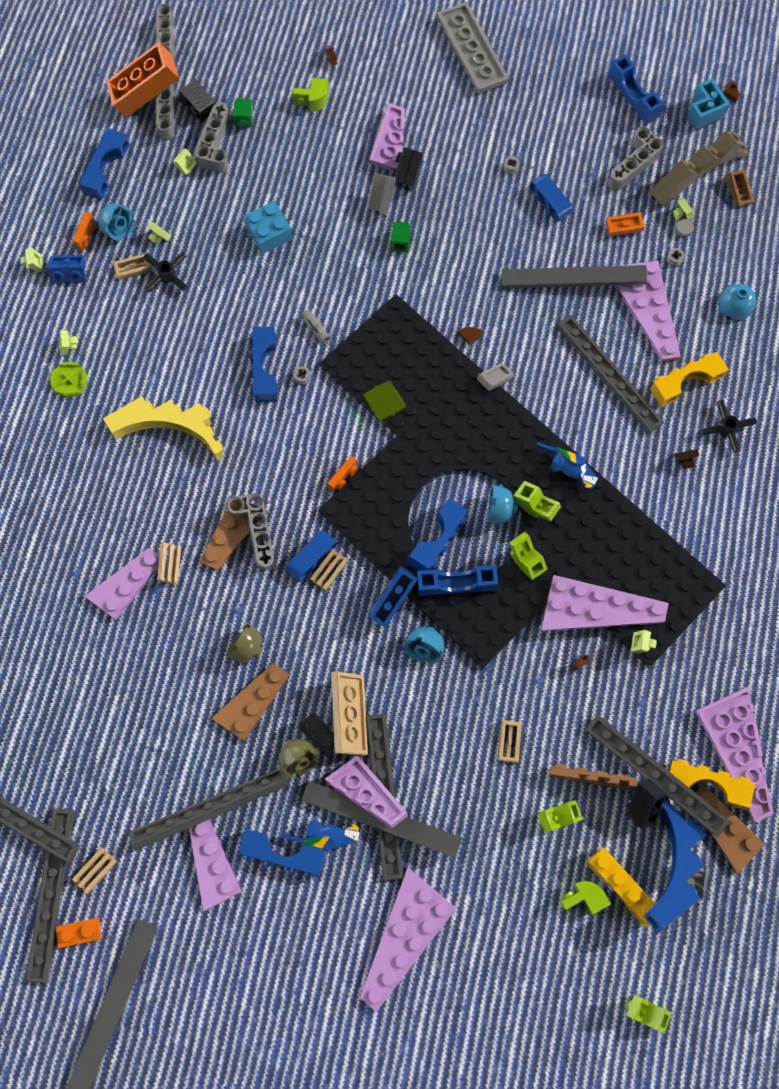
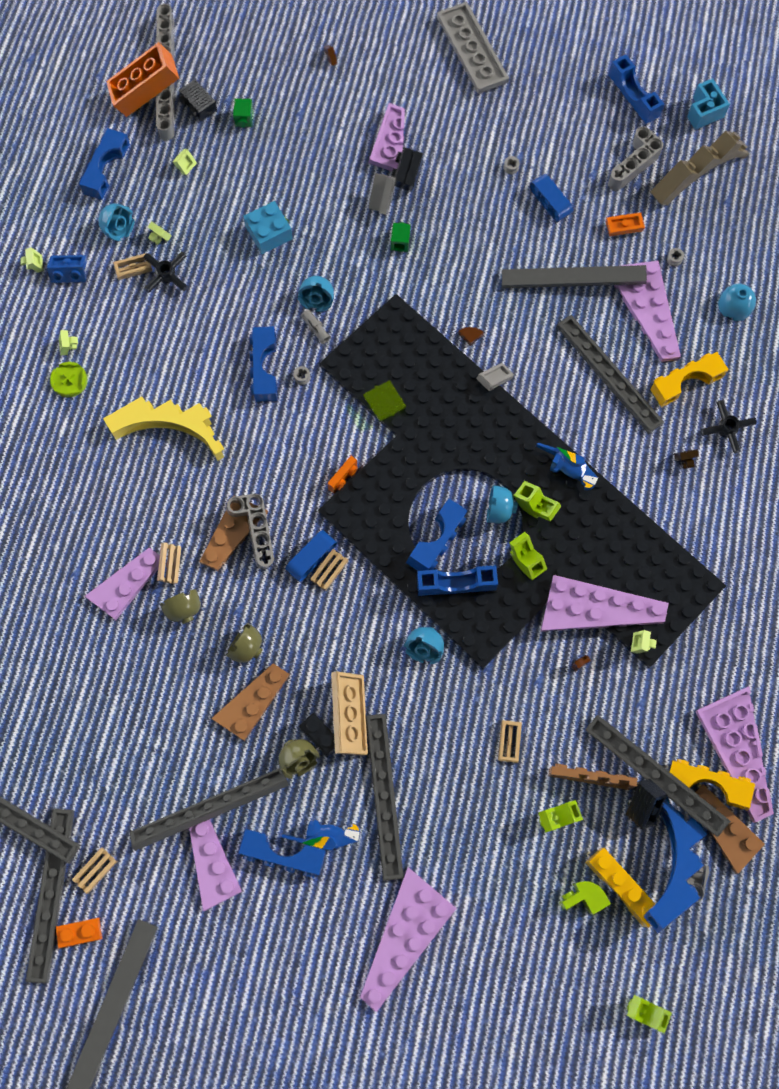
(84, 231): orange plate -> none
(182, 607): none -> olive cylinder
(210, 140): light grey beam -> none
(315, 97): lime brick -> none
(316, 293): none -> dark azure cylinder
(365, 790): lavender wing -> none
(392, 596): blue brick -> none
(407, 828): dark grey tile -> none
(683, 210): yellowish green tile -> none
(684, 228): light grey tile -> none
(731, 91): reddish brown tile -> none
(743, 181): medium nougat slope -> none

